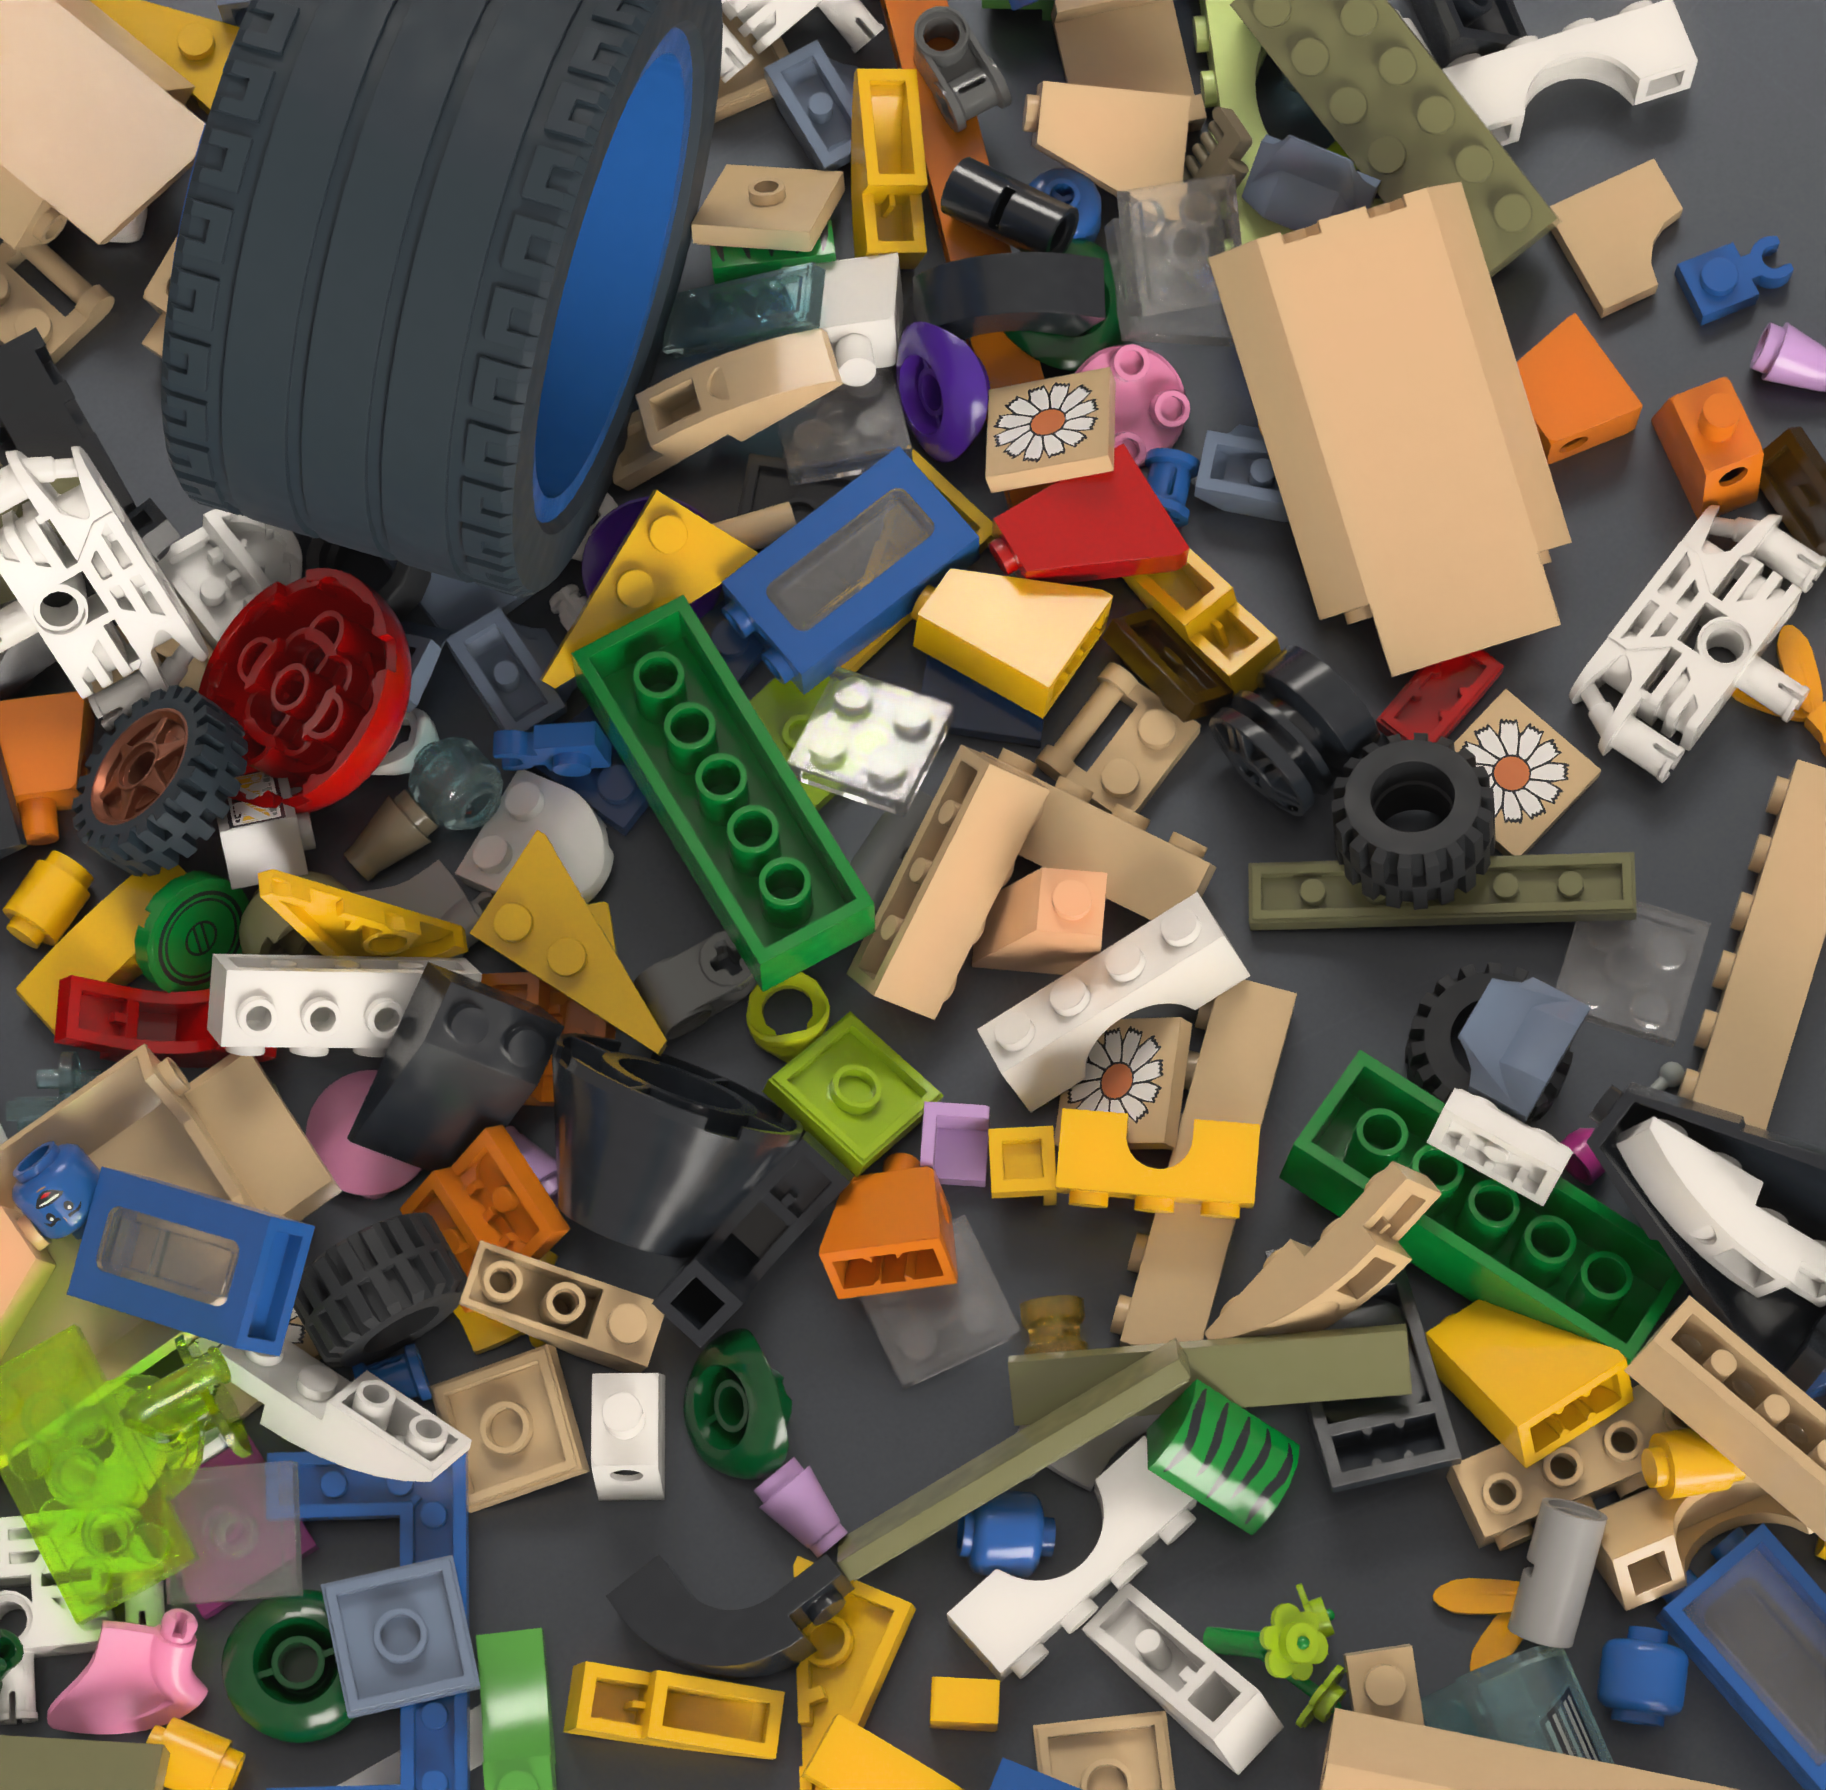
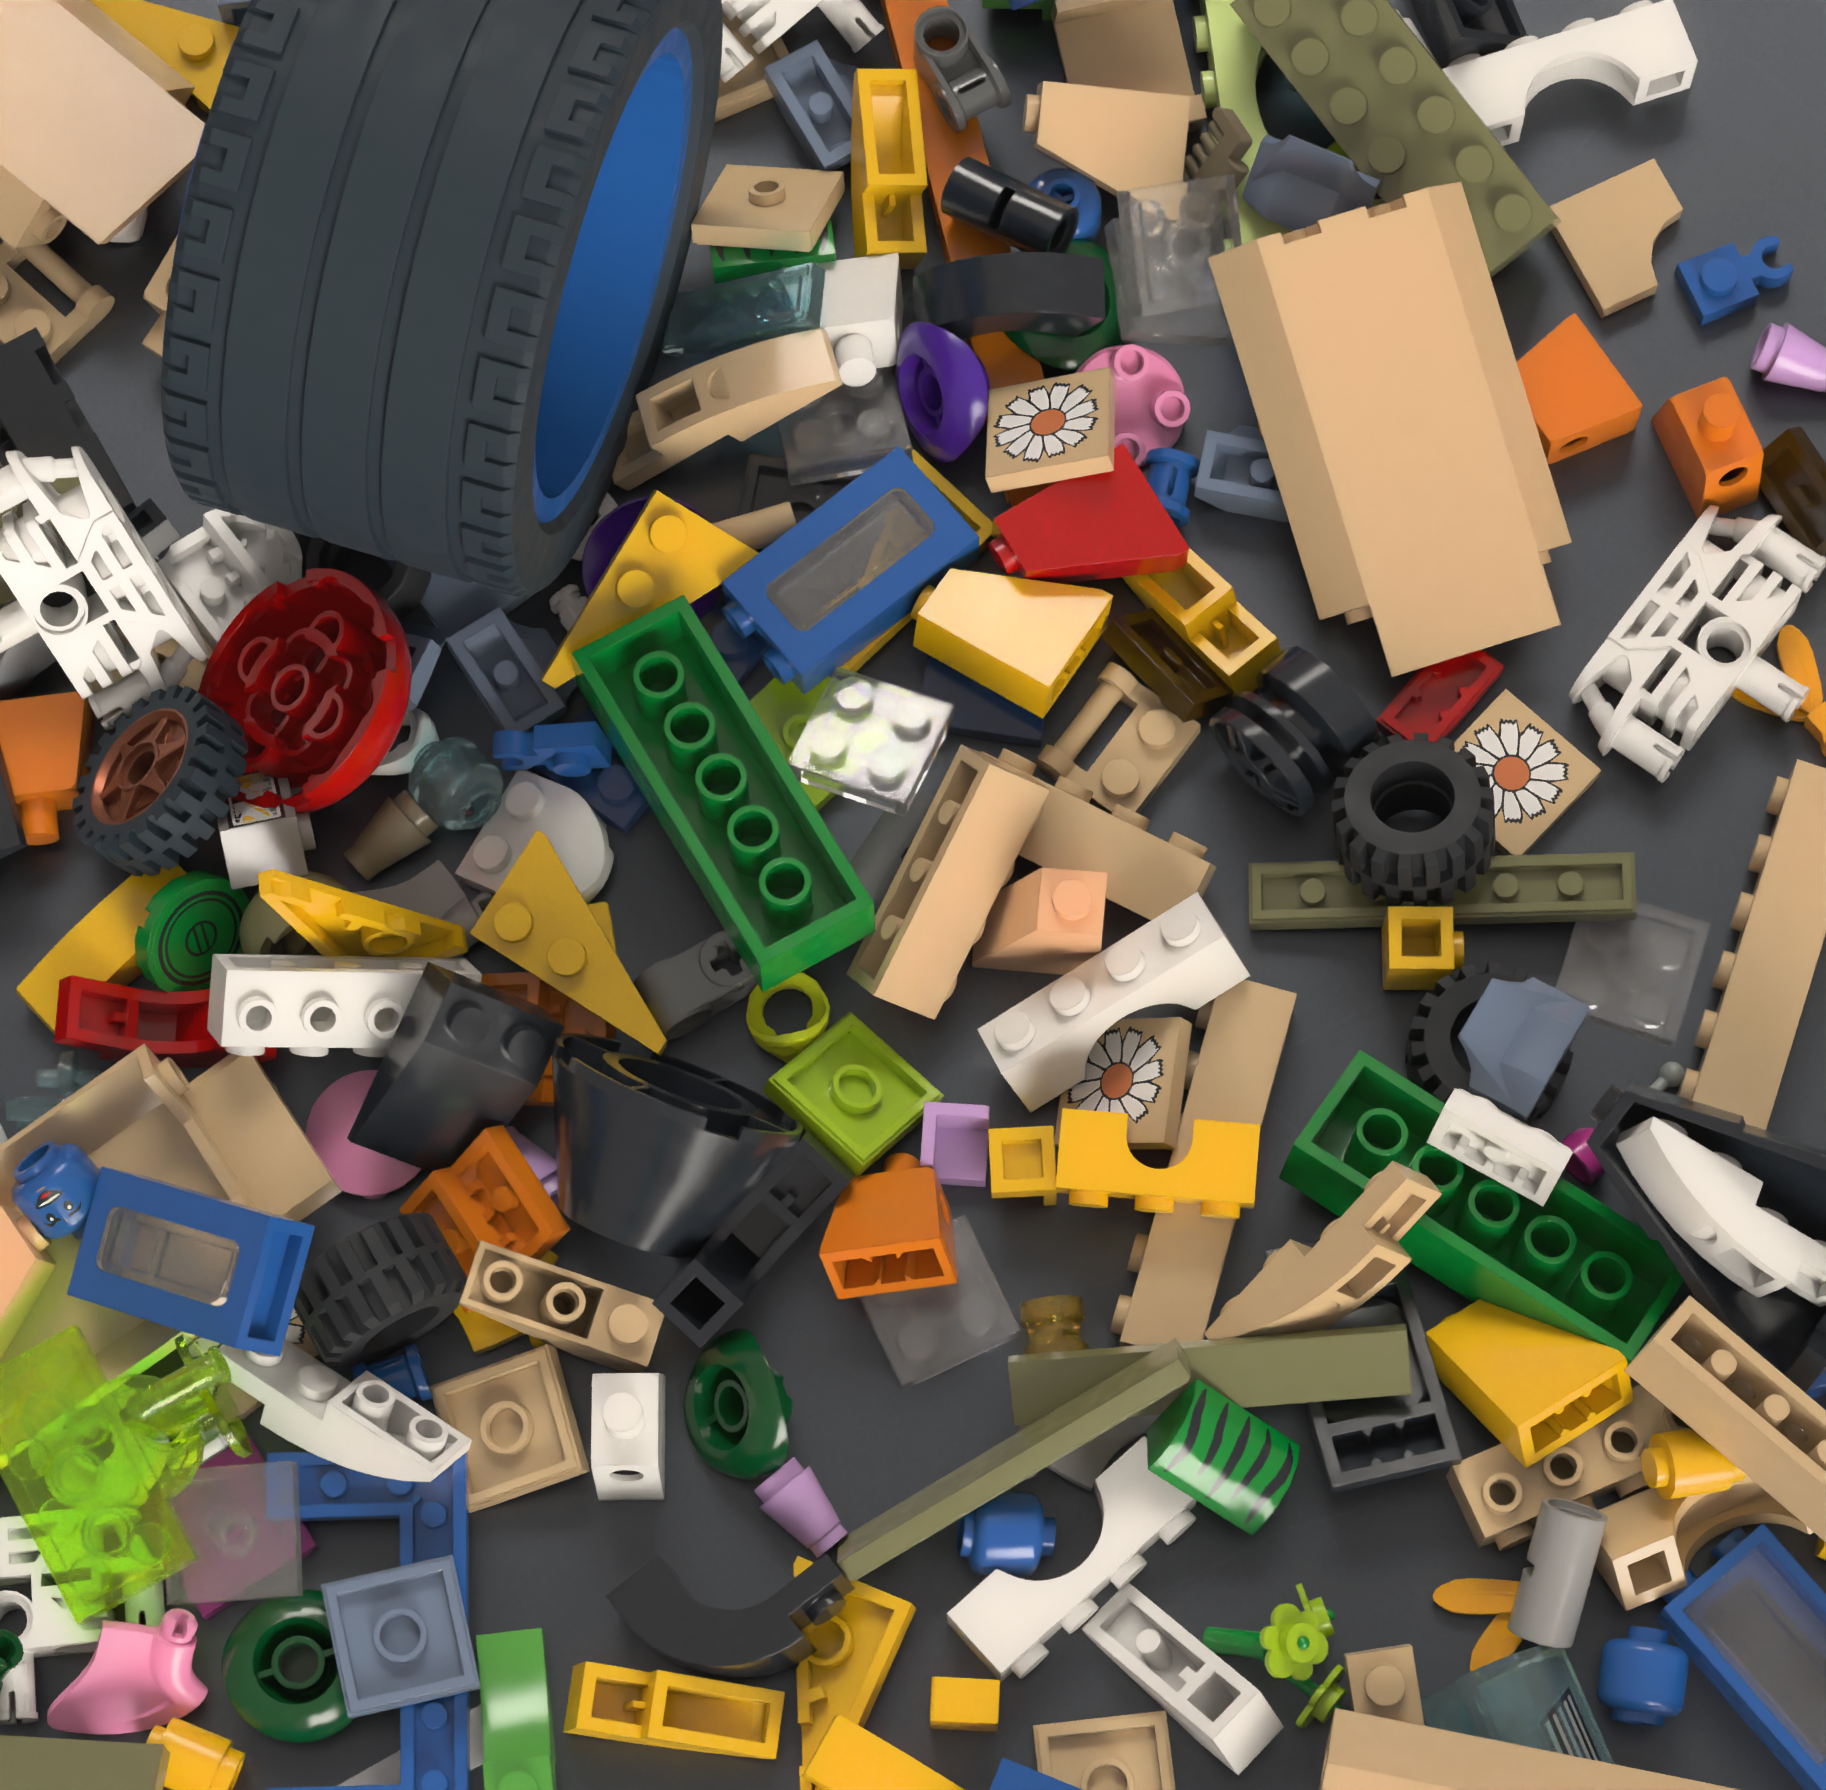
(48, 900): yellow brick -> none
(1419, 947): none -> yellow brick

